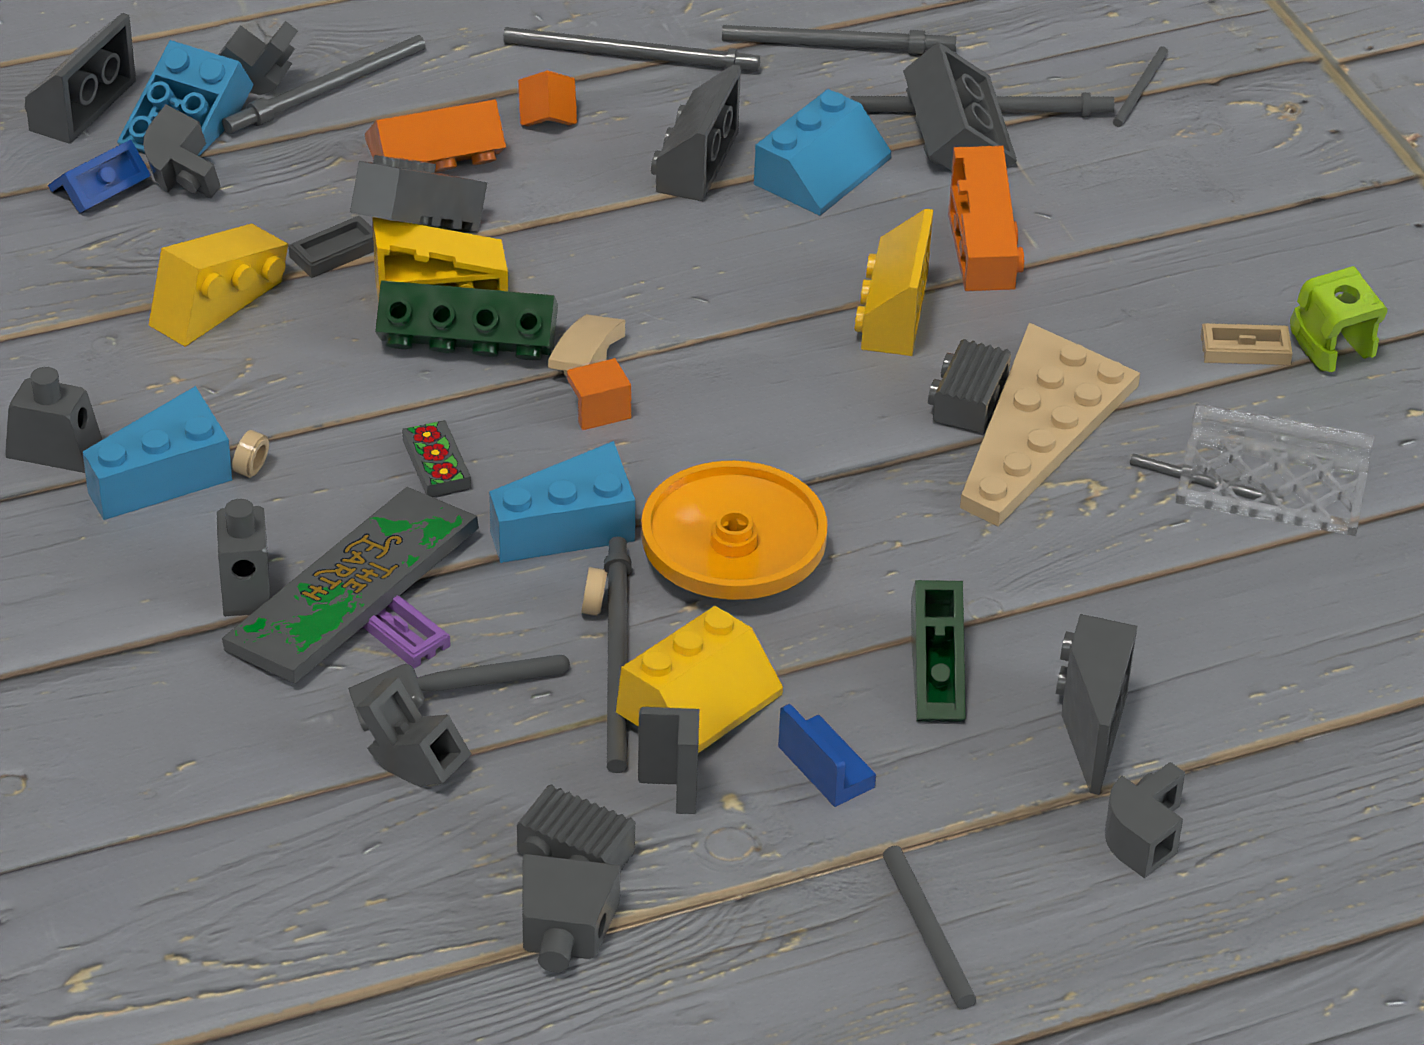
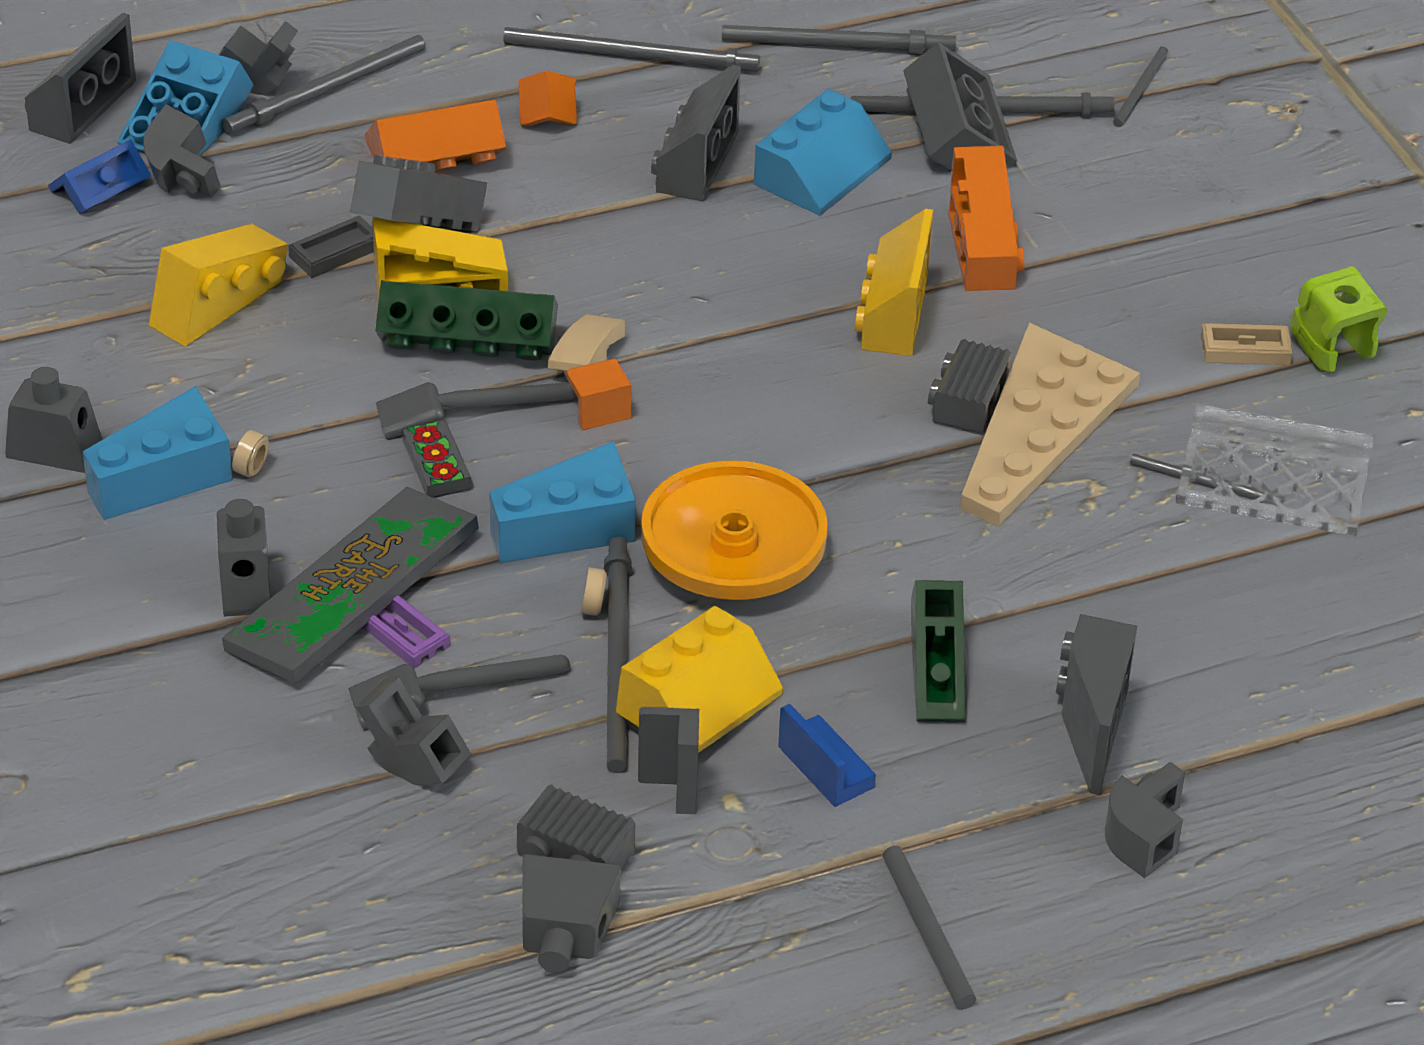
(425, 405): none -> dark grey piece

